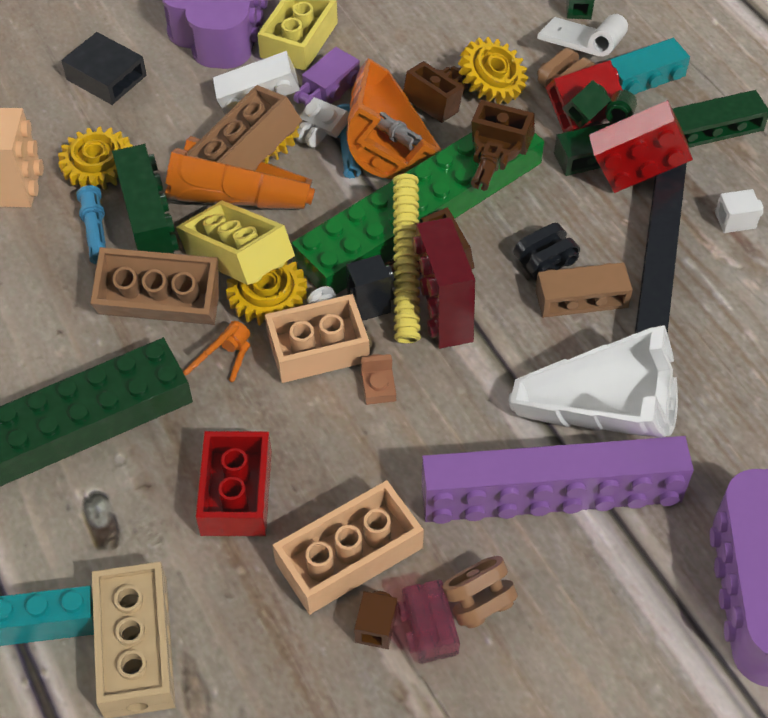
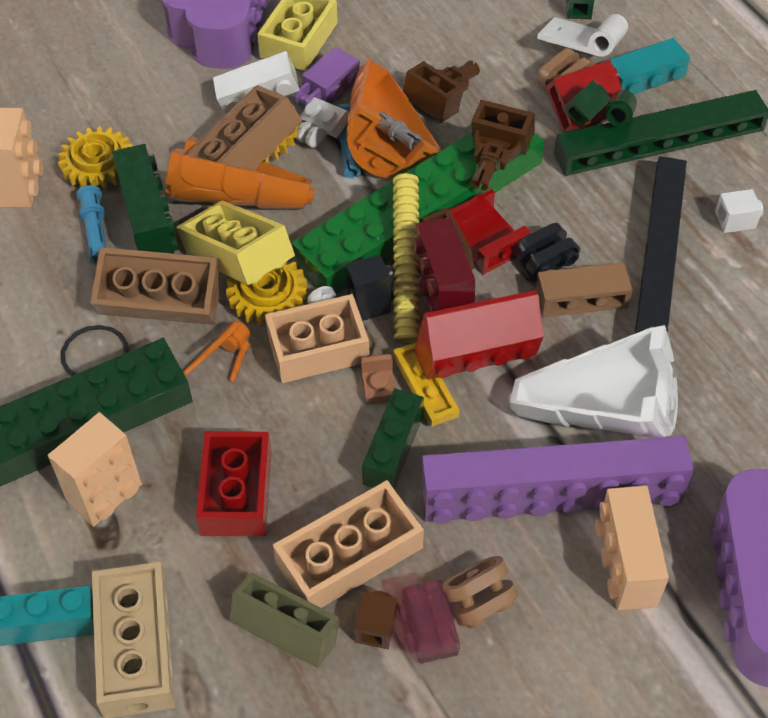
(88, 328): none -> black piece
(96, 469): none -> light nougat brick
(104, 68): black brick -> none
(284, 619): none -> olive brick
(393, 439): none -> dark green brick
(438, 401): none -> yellow plate
(479, 335): none -> slope
(487, 232): none -> red panel
(493, 70): yellow gear -> none
(631, 548): none -> light nougat brick
(640, 146): red brick -> none

